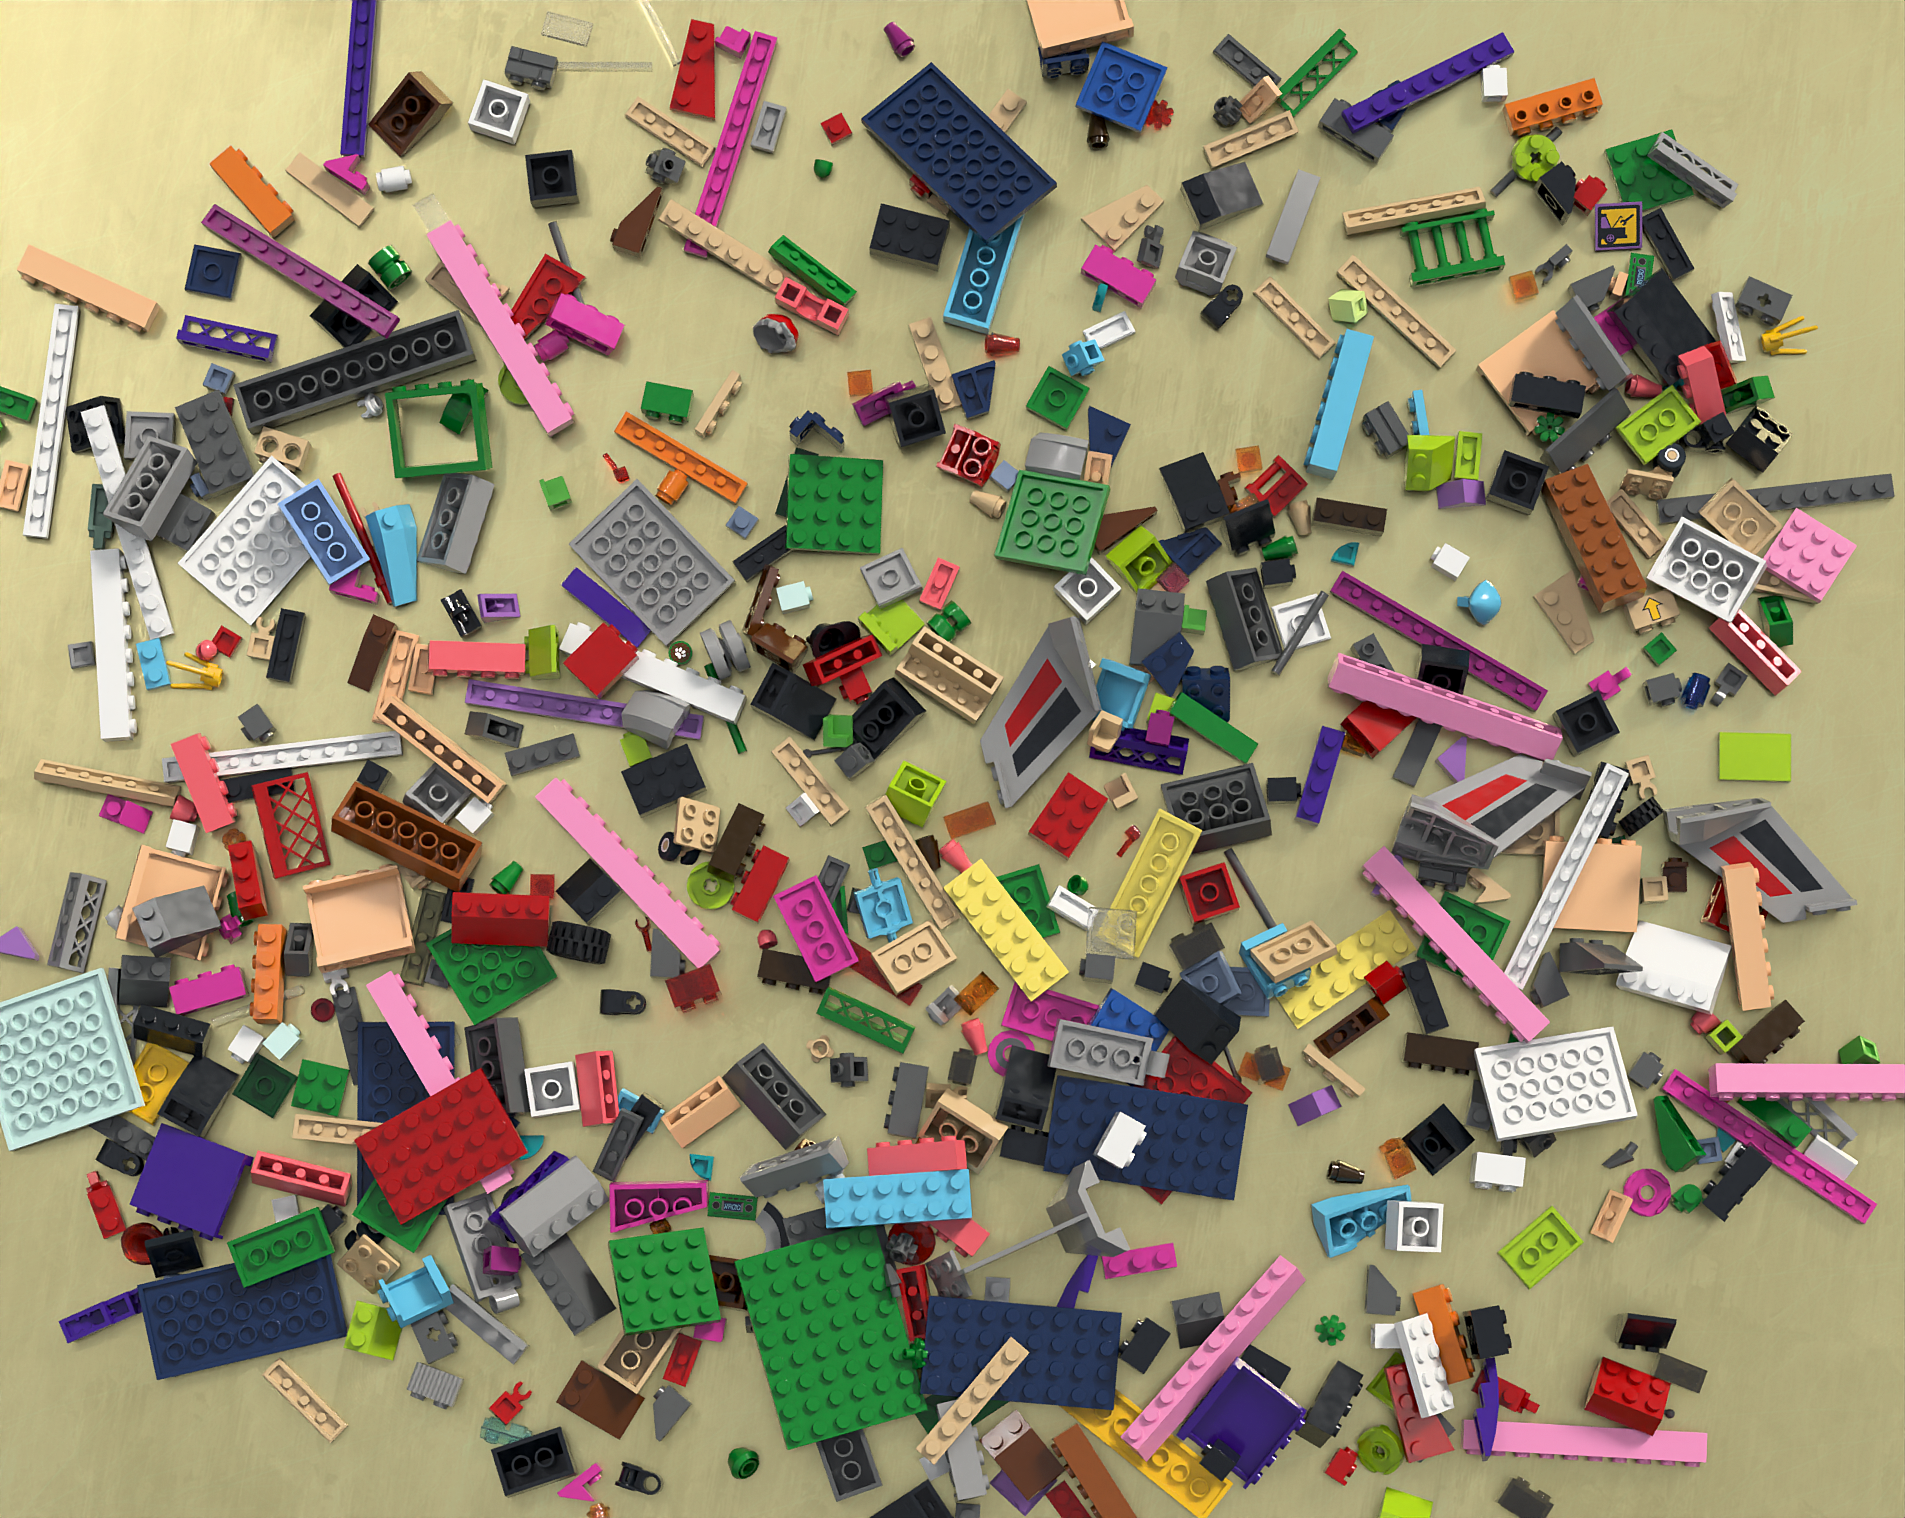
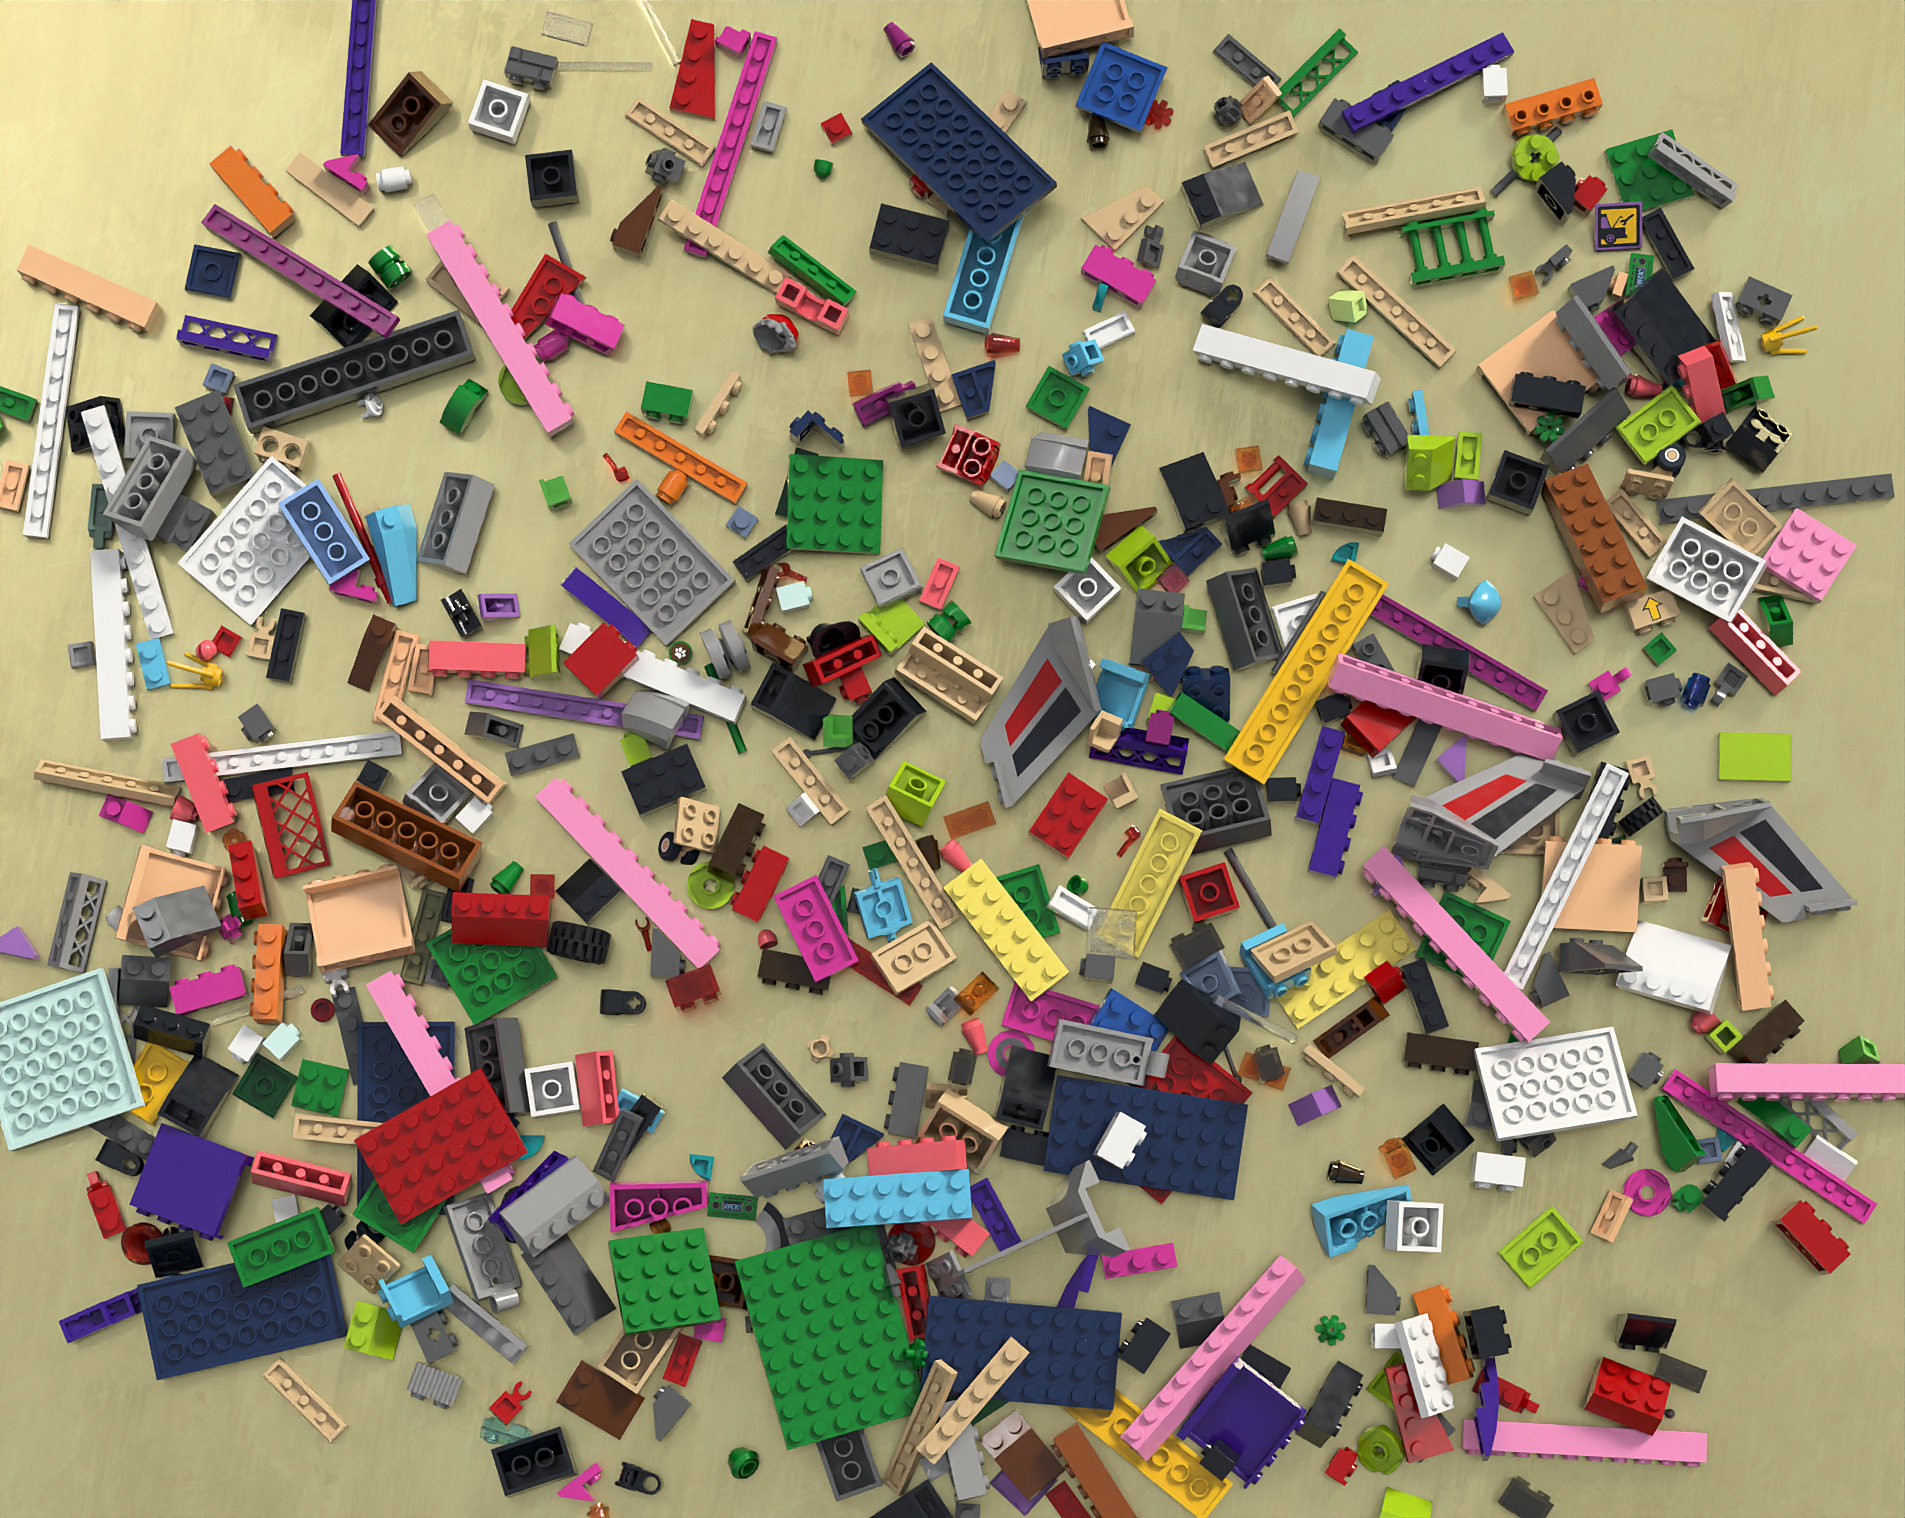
(199, 487): sand blue plate -> none
(480, 428): green window -> none
(501, 1261): magenta brick -> none
(700, 1111): light nougat brick -> none
(786, 571): none -> clear red hand
(855, 1136): none -> dark blue wing
(863, 1024): green fence -> none
(919, 1425): none -> tan plate
(994, 1215): none -> dark purple plate
(1255, 1019): none -> clear bar
(1287, 365): none -> white brick
(1305, 672): none -> yellow plate
(1333, 708): none -> black brick
(1334, 828): none -> dark purple brick
(1382, 763): none -> white plate
(1812, 1237): none -> red brick

